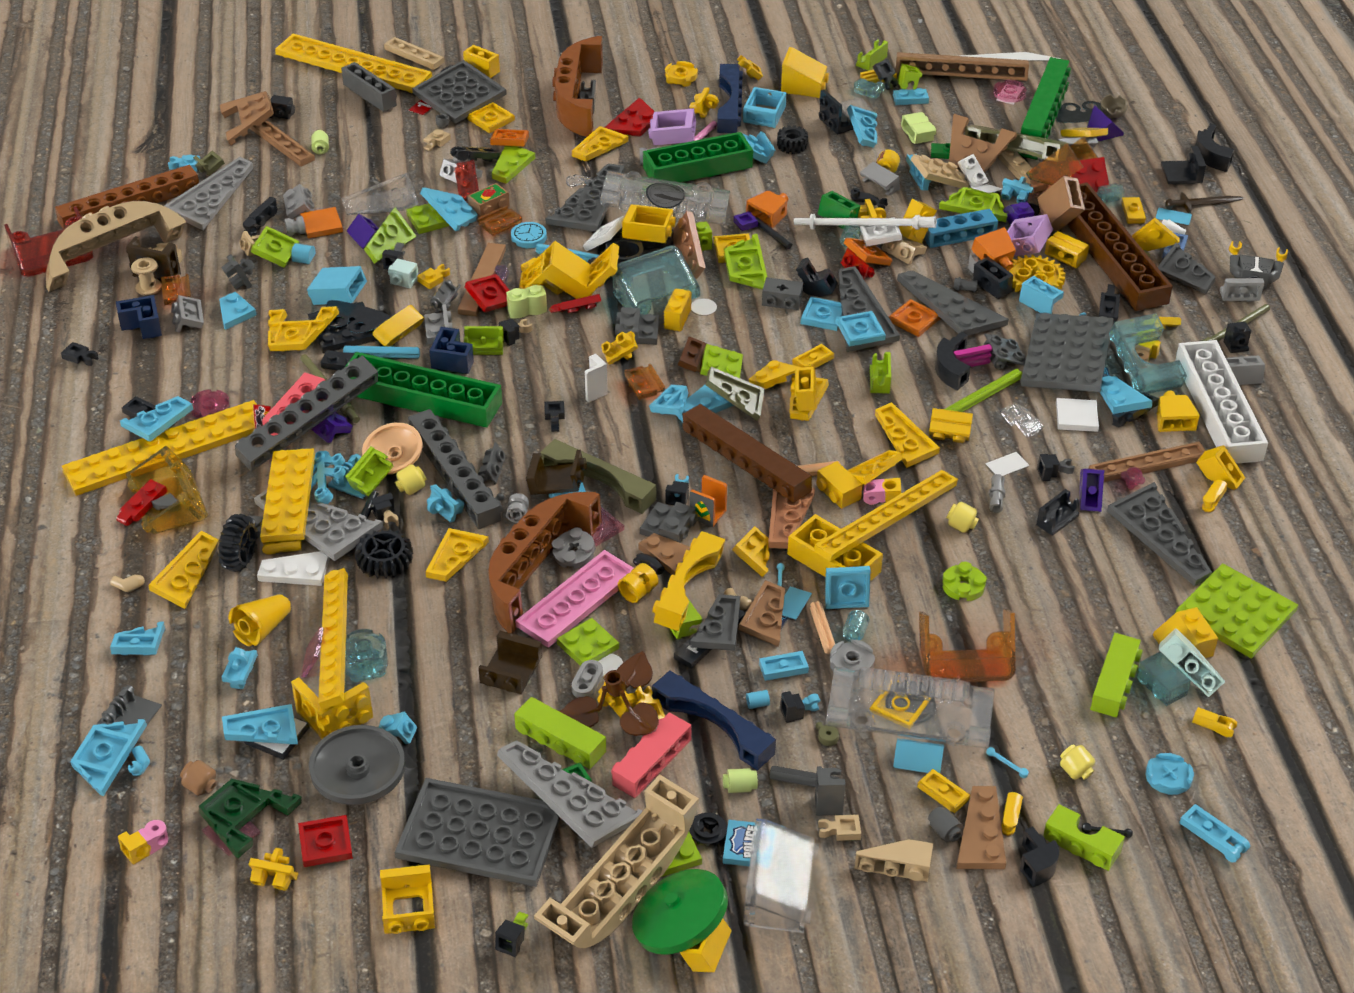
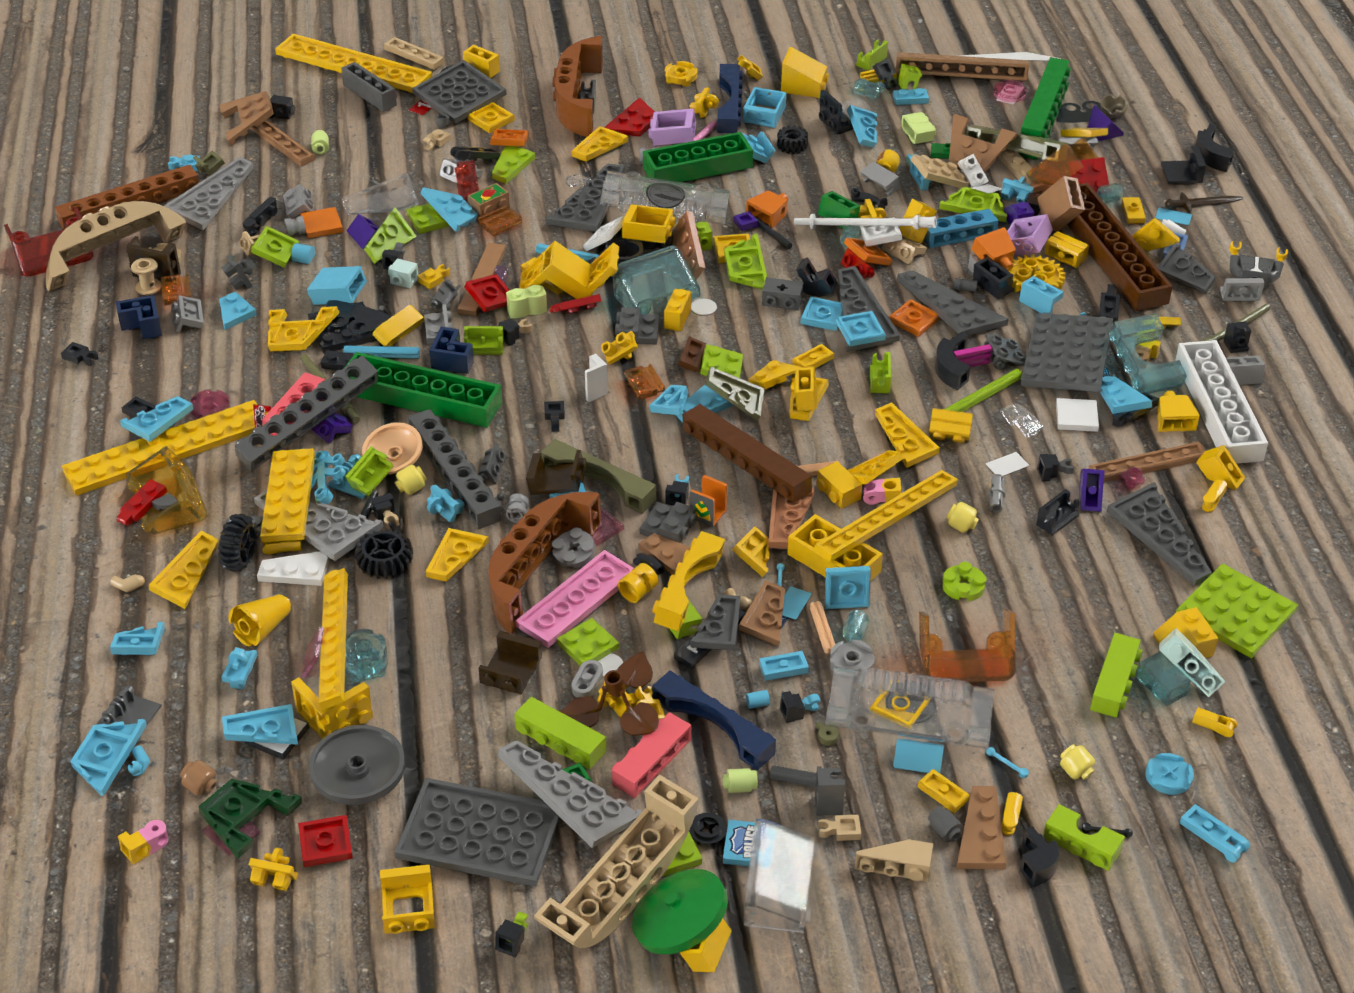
(399, 725): medium azure bracket -> none
(528, 234): medium azure tile -> none

